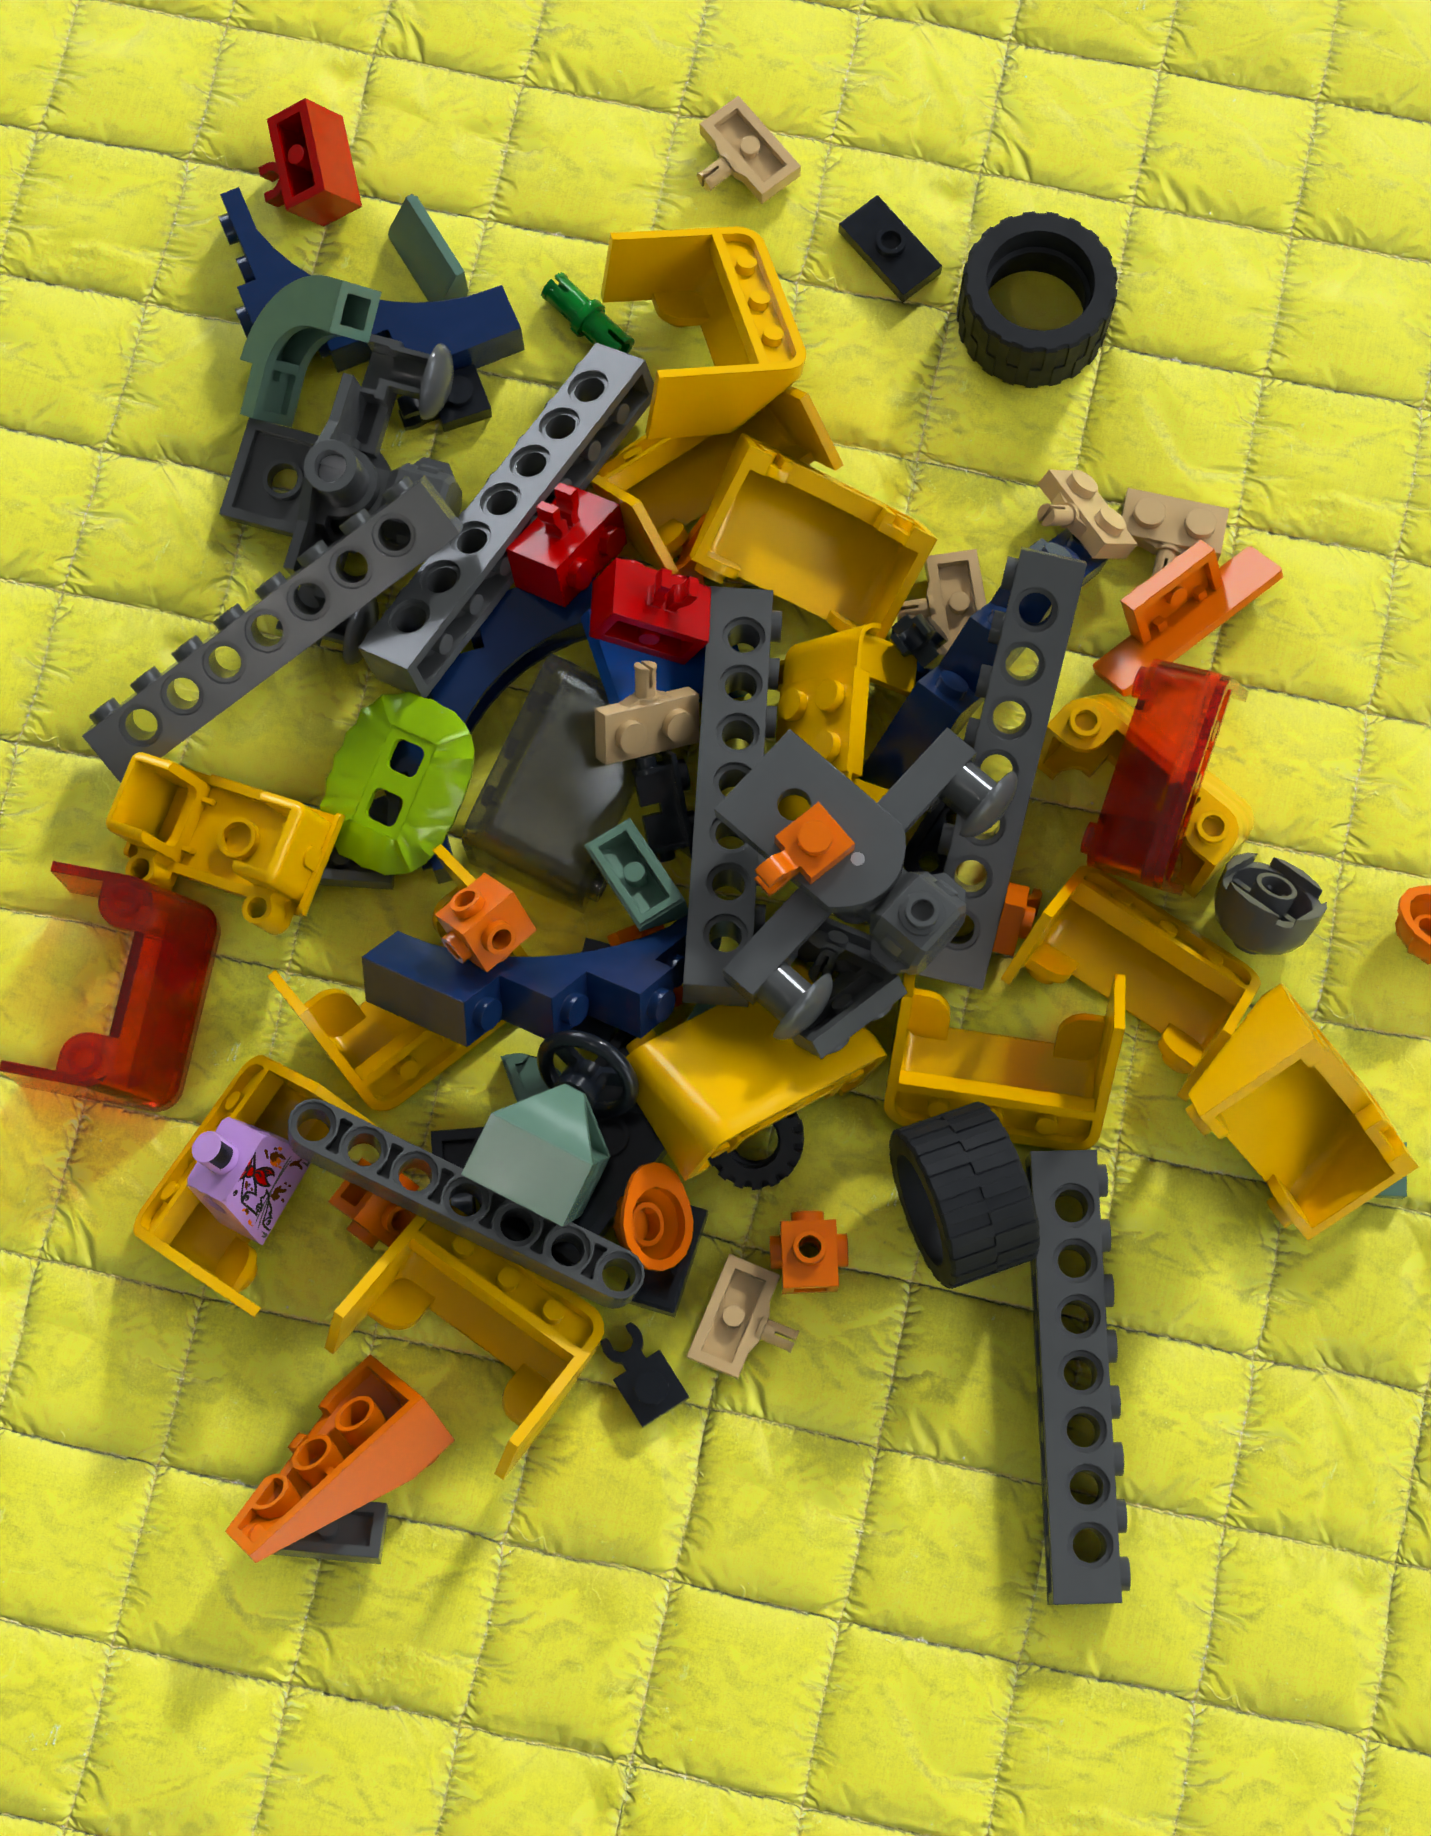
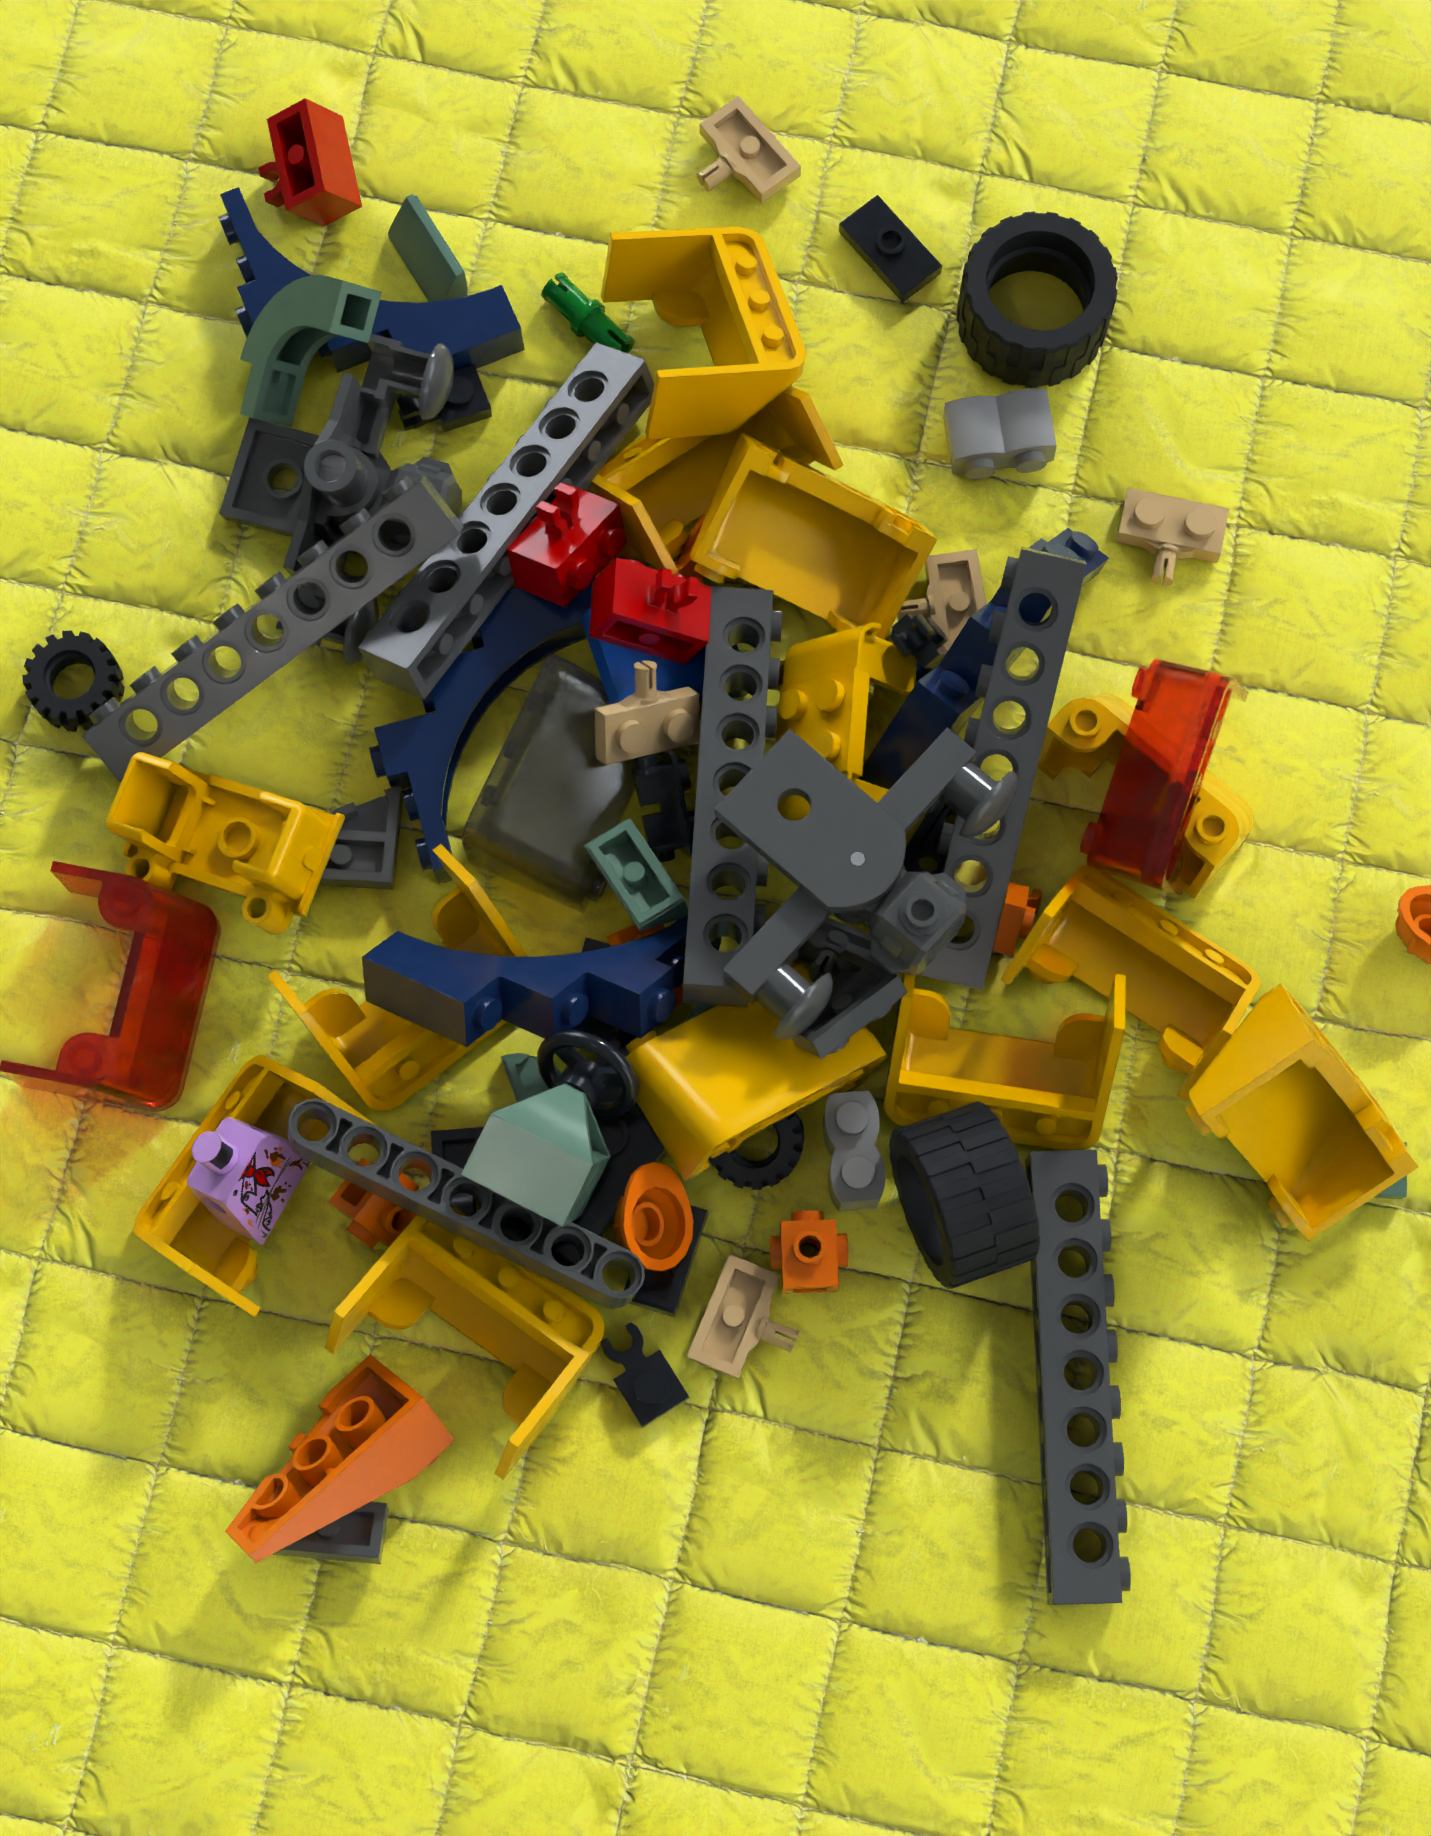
(55, 658): none -> black tyre
(428, 797): lime piece -> none
(484, 923): orange brick -> none
(807, 846): orange plate -> none
(856, 1165): none -> light grey brick
(1000, 433): none -> light grey brick
(1084, 513): tan plate -> none
(1183, 607): orange bracket -> none
(1267, 905): dark grey cylinder -> none

